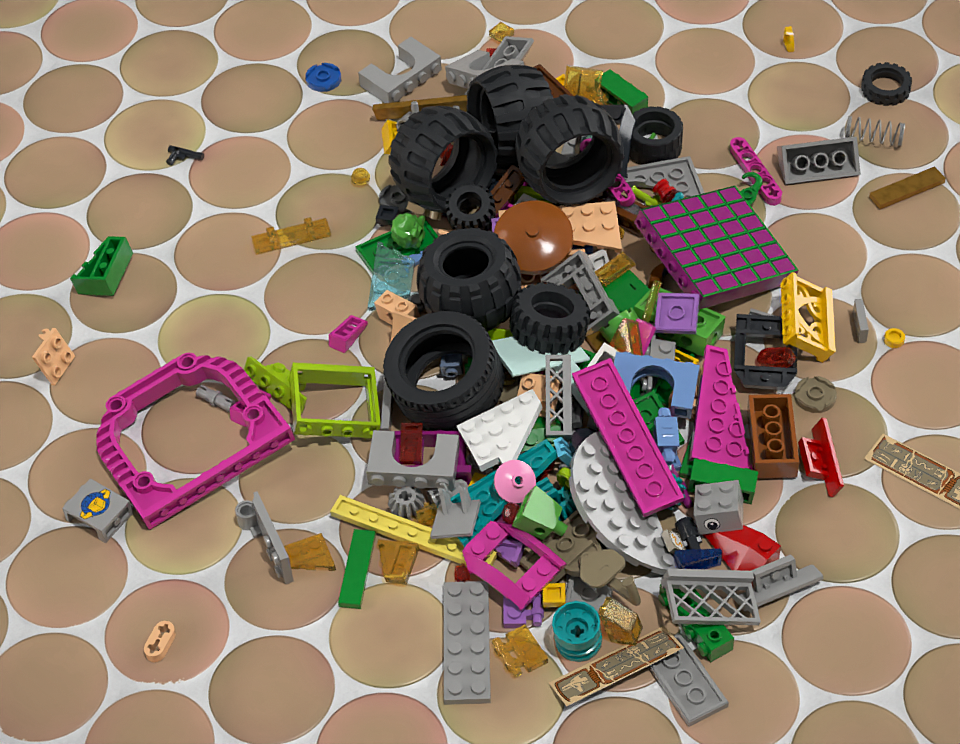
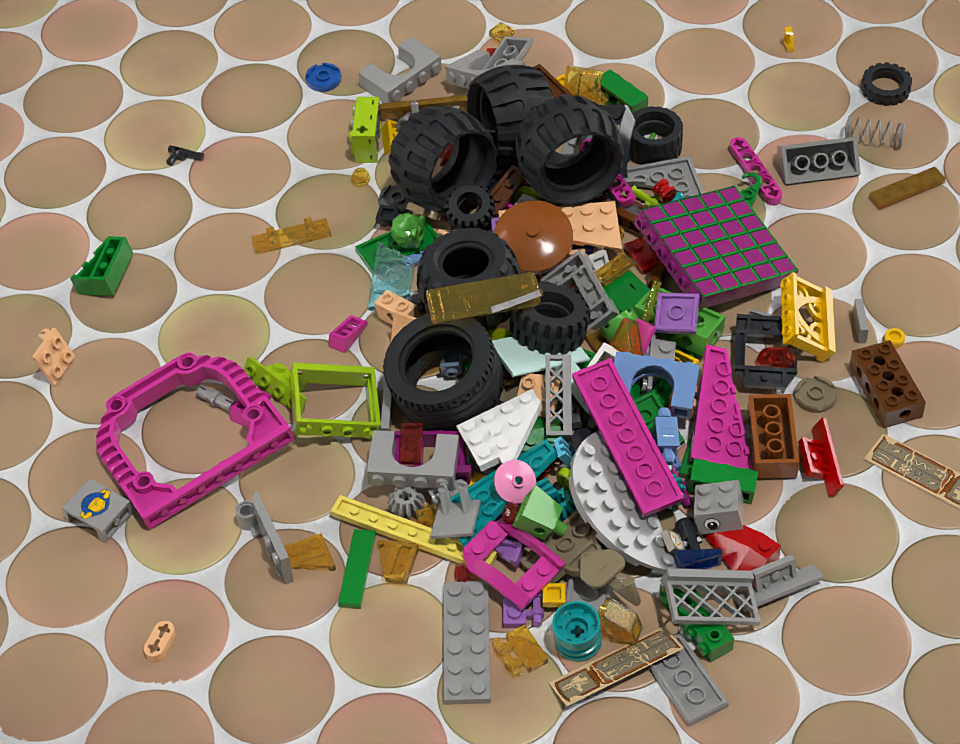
(366, 129): none -> lime piece
(483, 297): none -> clear yellow piece
(641, 255): none -> red plate
(887, 384): none -> reddish brown brick

